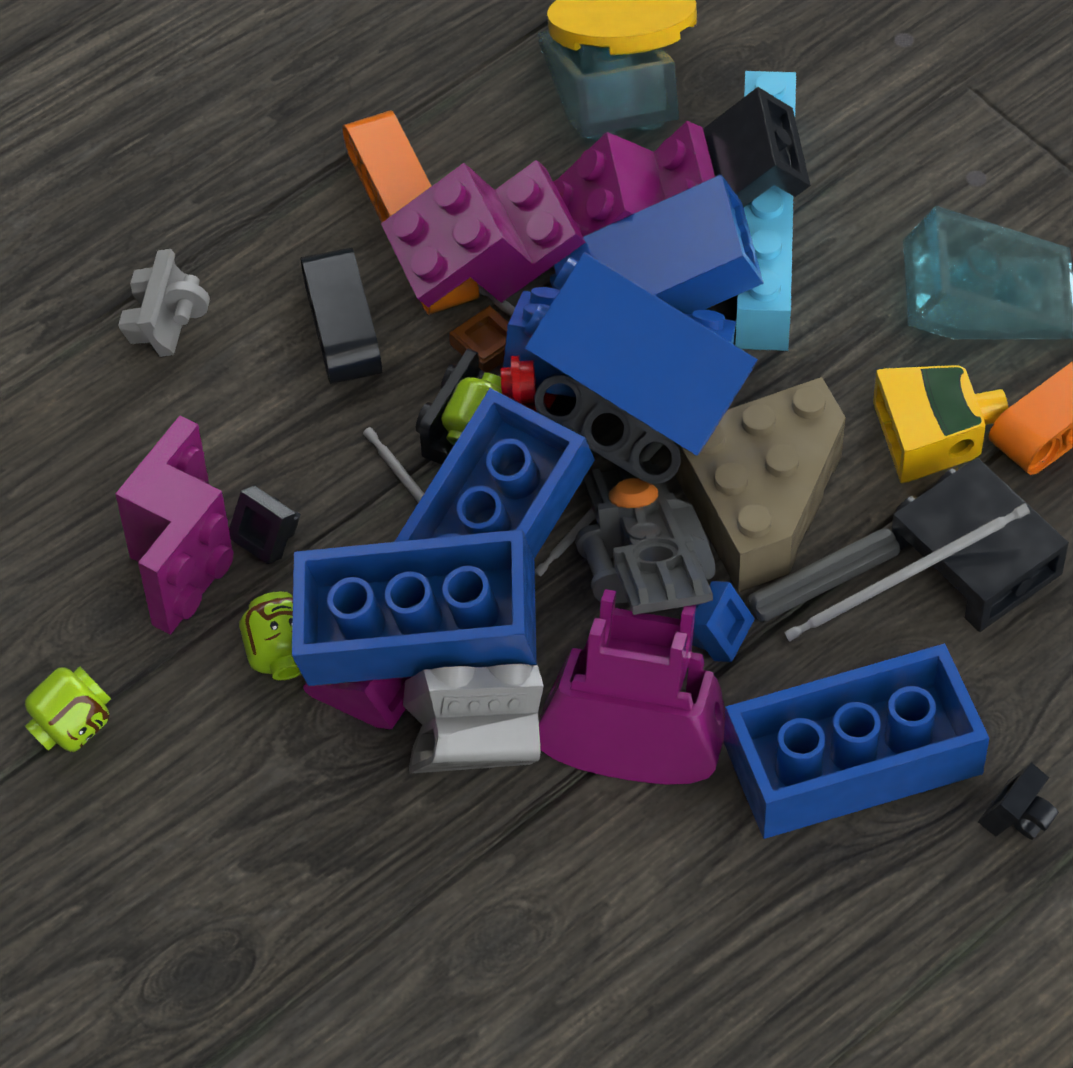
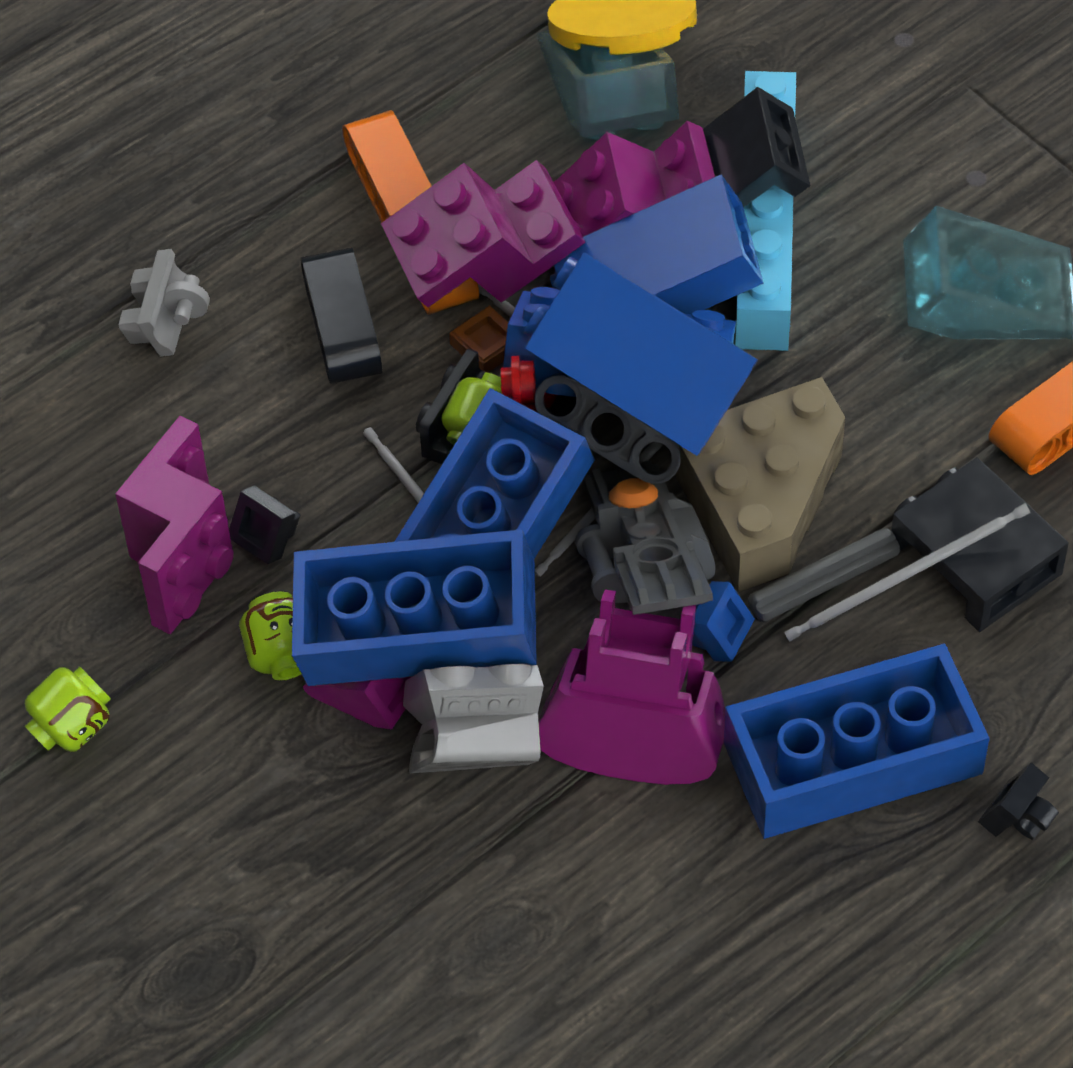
(933, 417): yellow torso -> none

